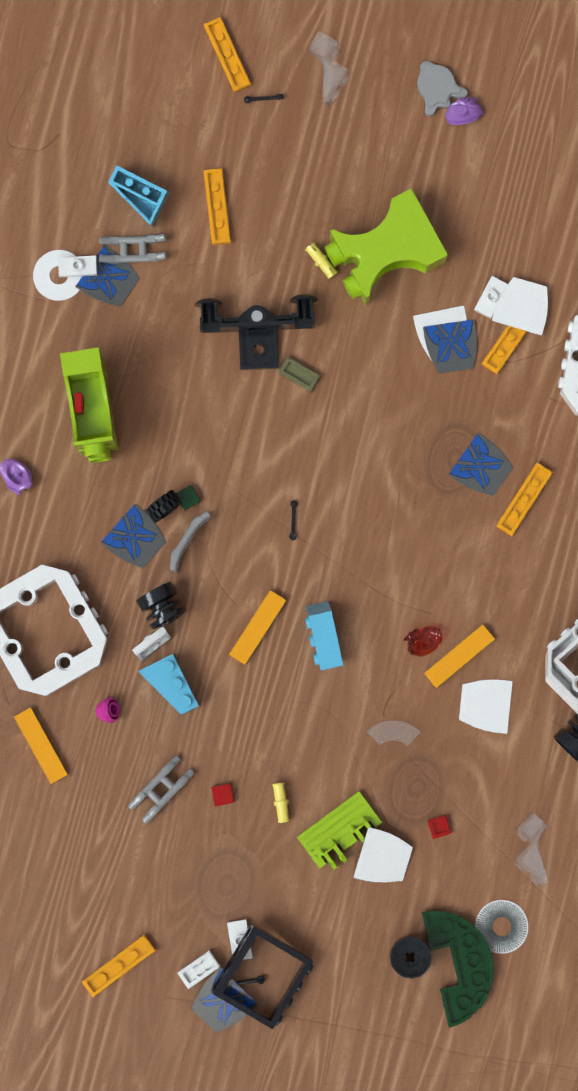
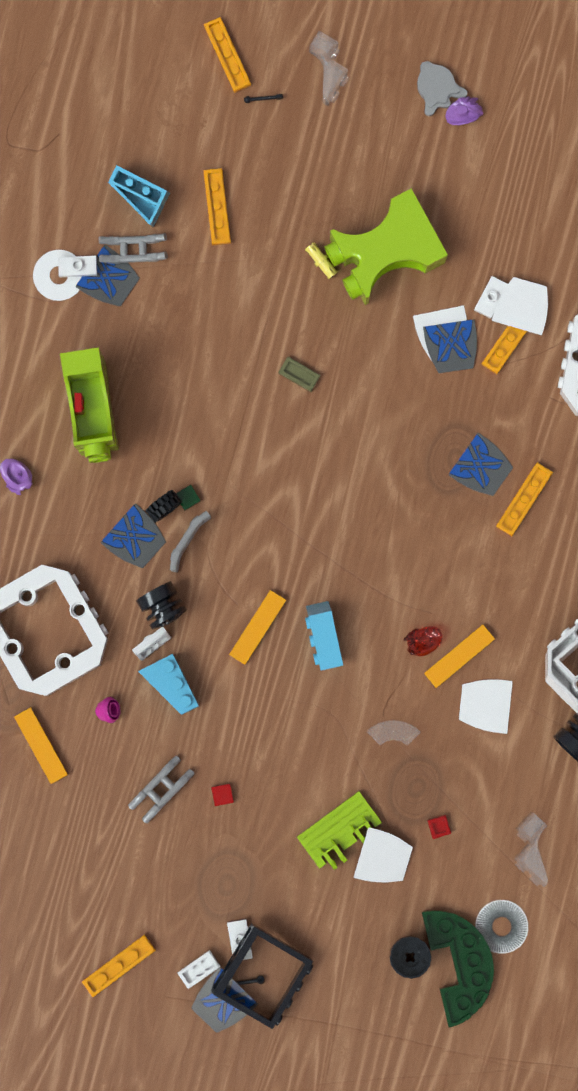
(257, 327): black piece -> none
(281, 802): light yellow pin -> none
(293, 504): black hinge -> none

